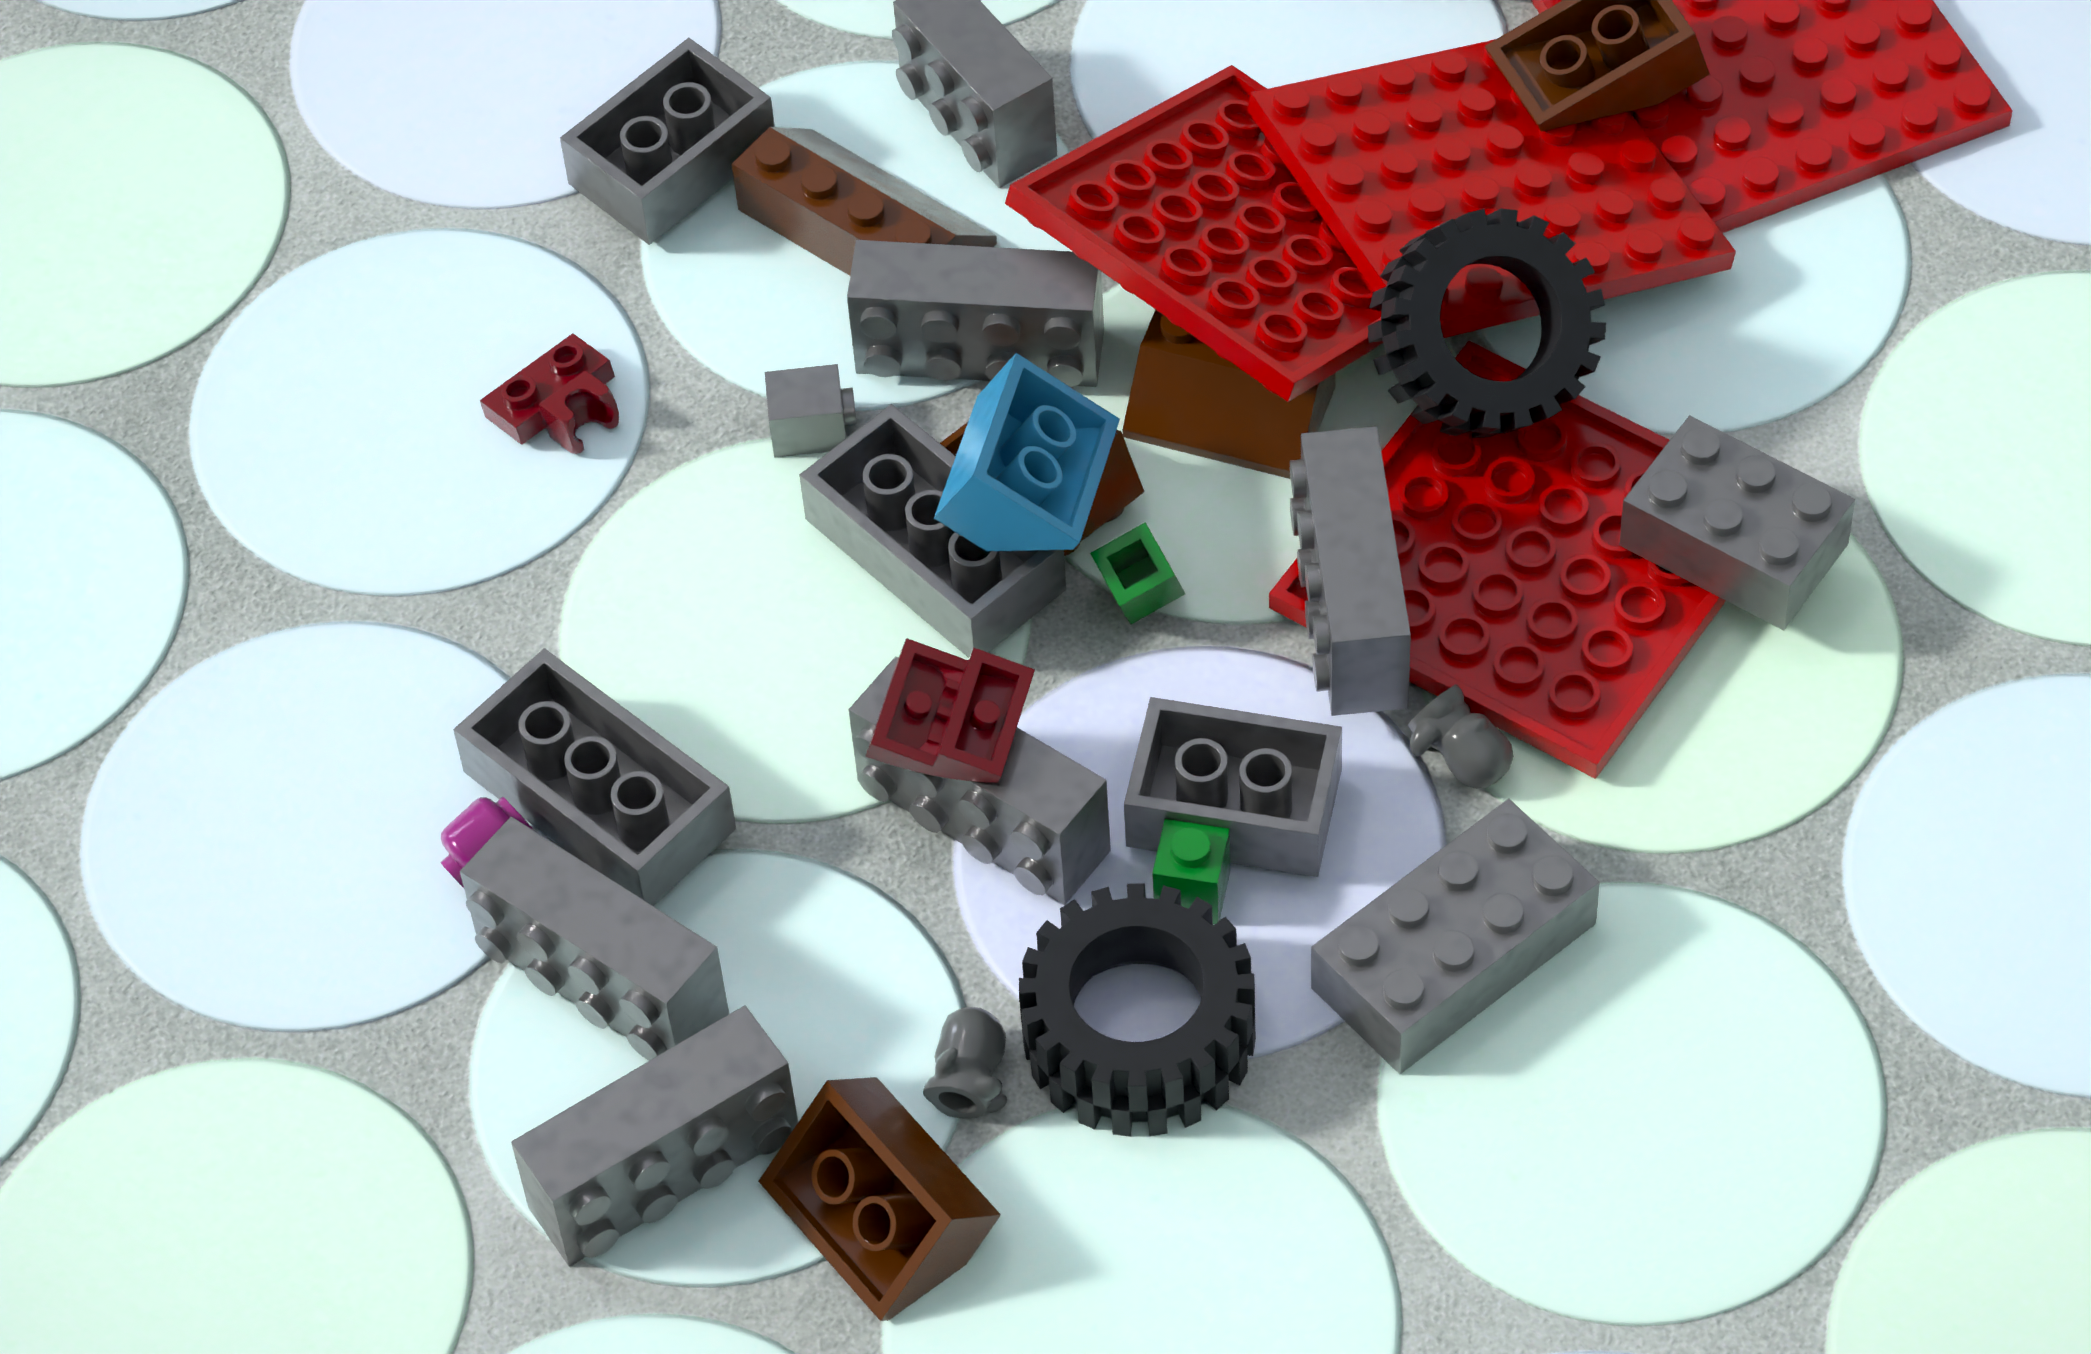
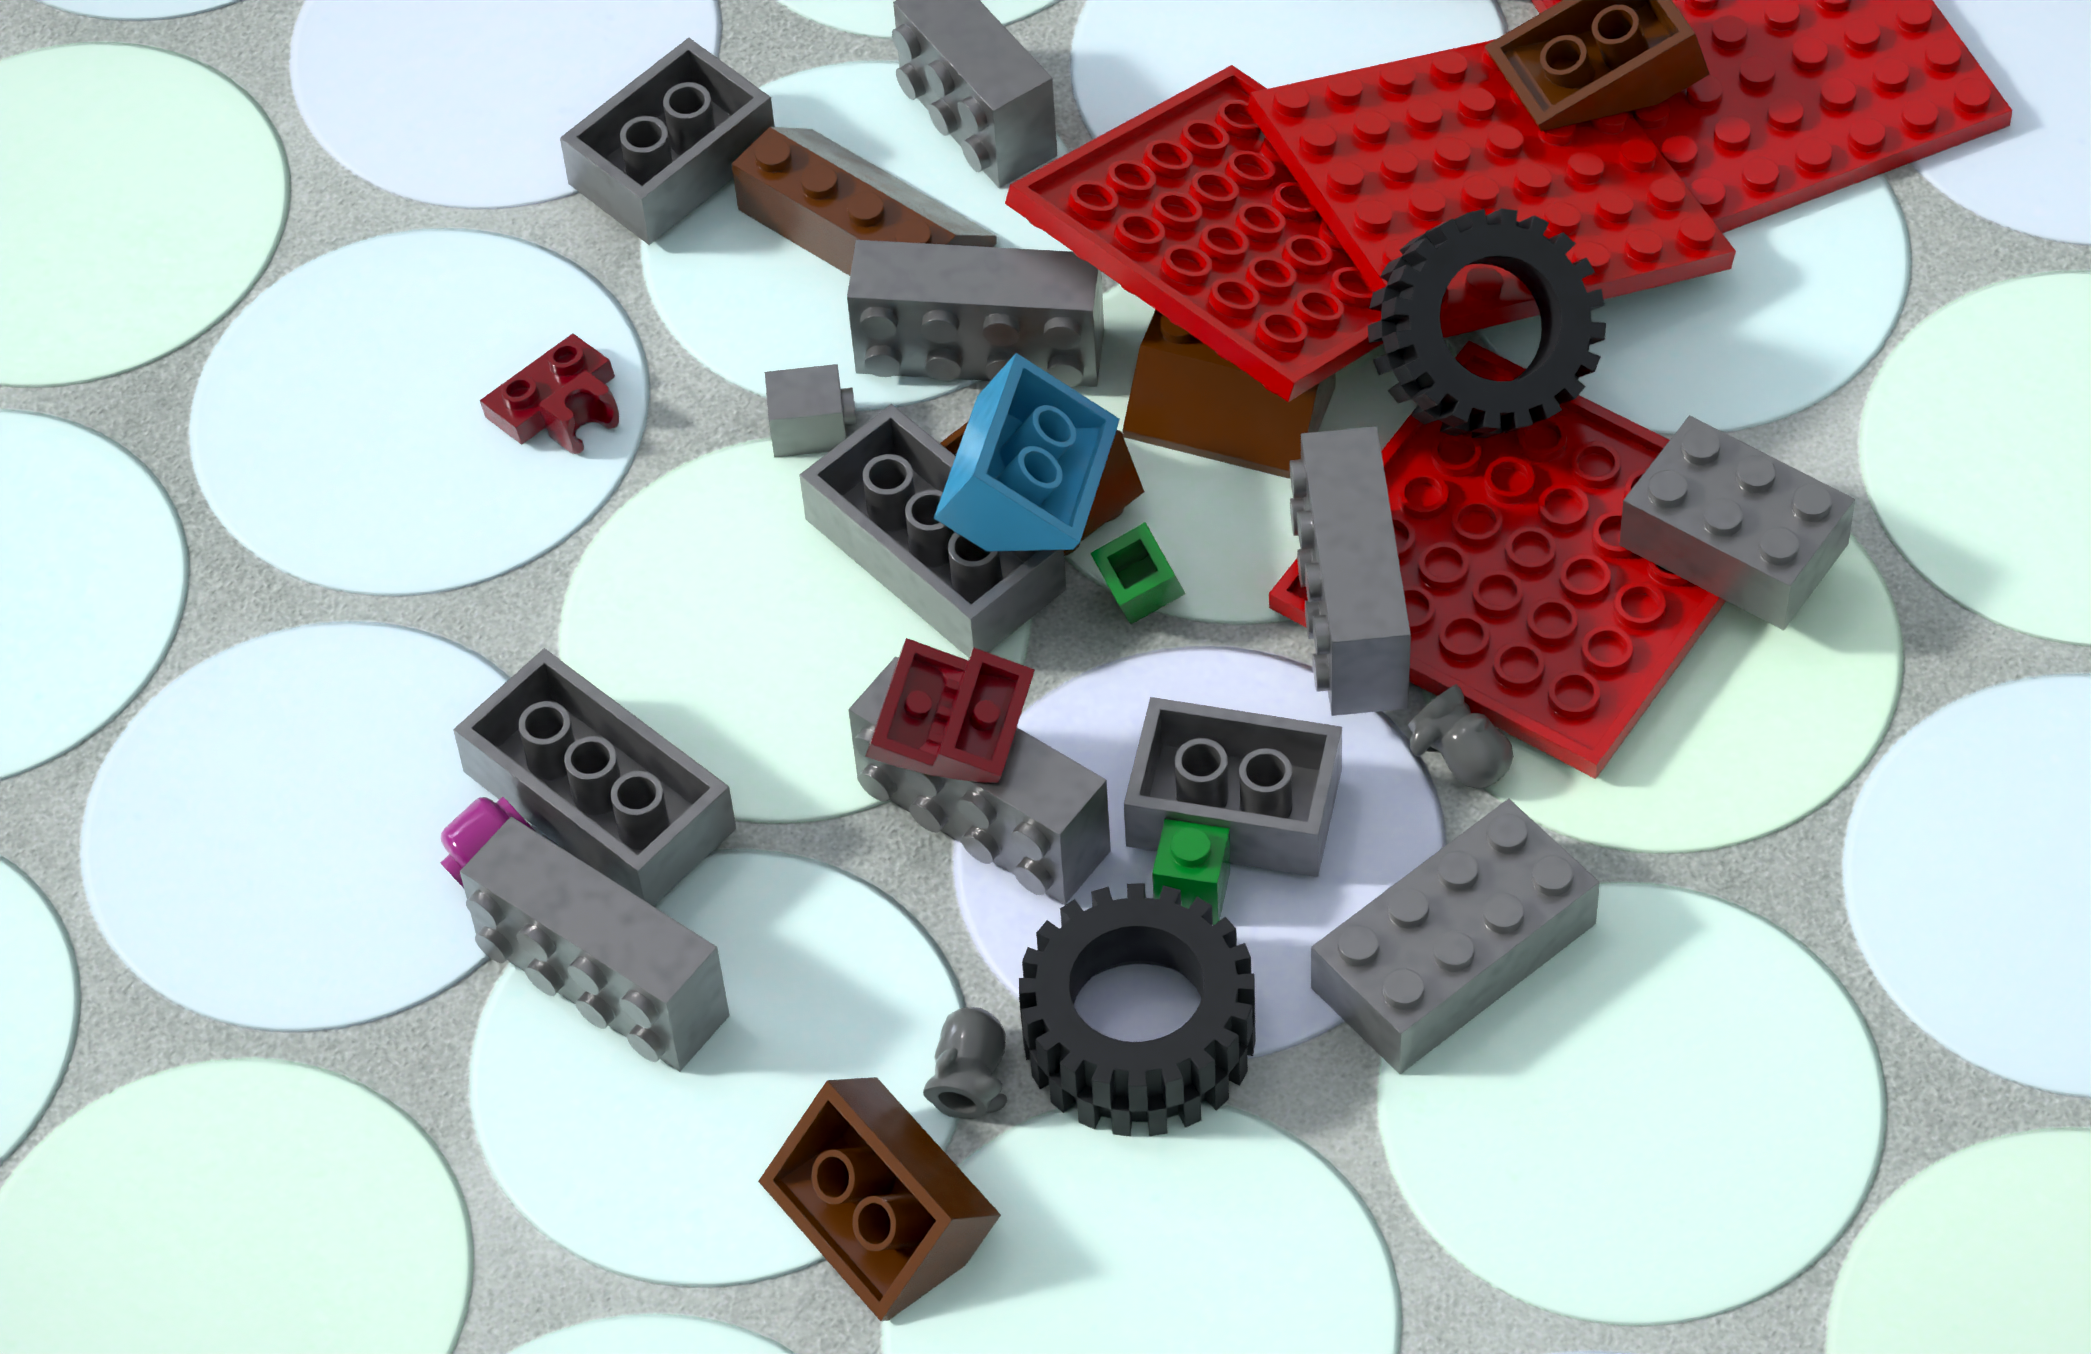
(657, 1136): flat silver brick -> none

